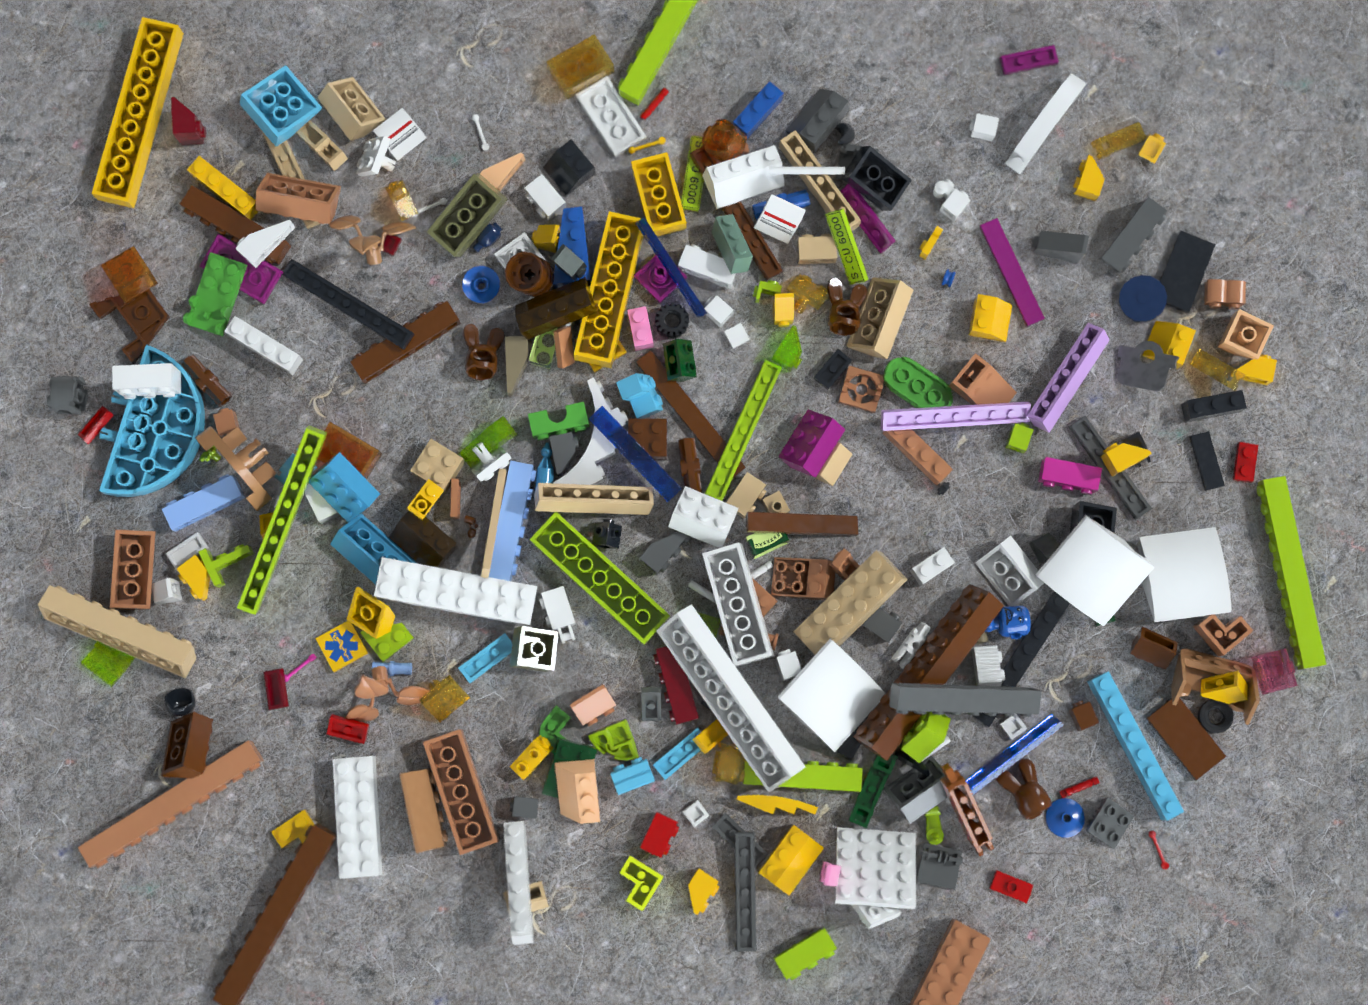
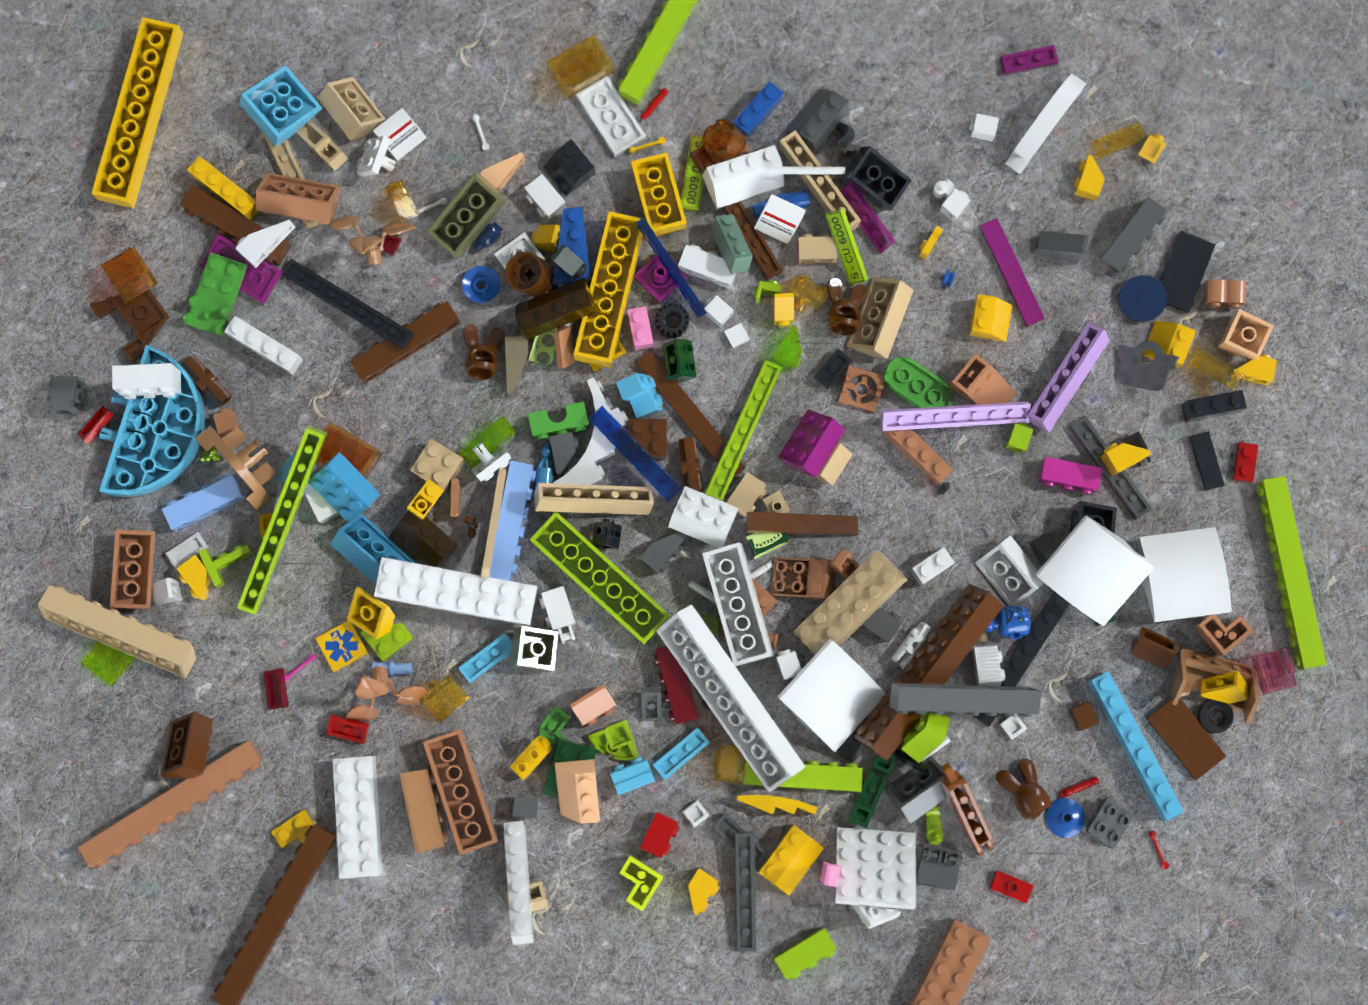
(180, 701): black hair -> none
(186, 125): dark red slope -> none
(710, 736): yellow tile -> none
(1013, 753): clear blue tile -> none

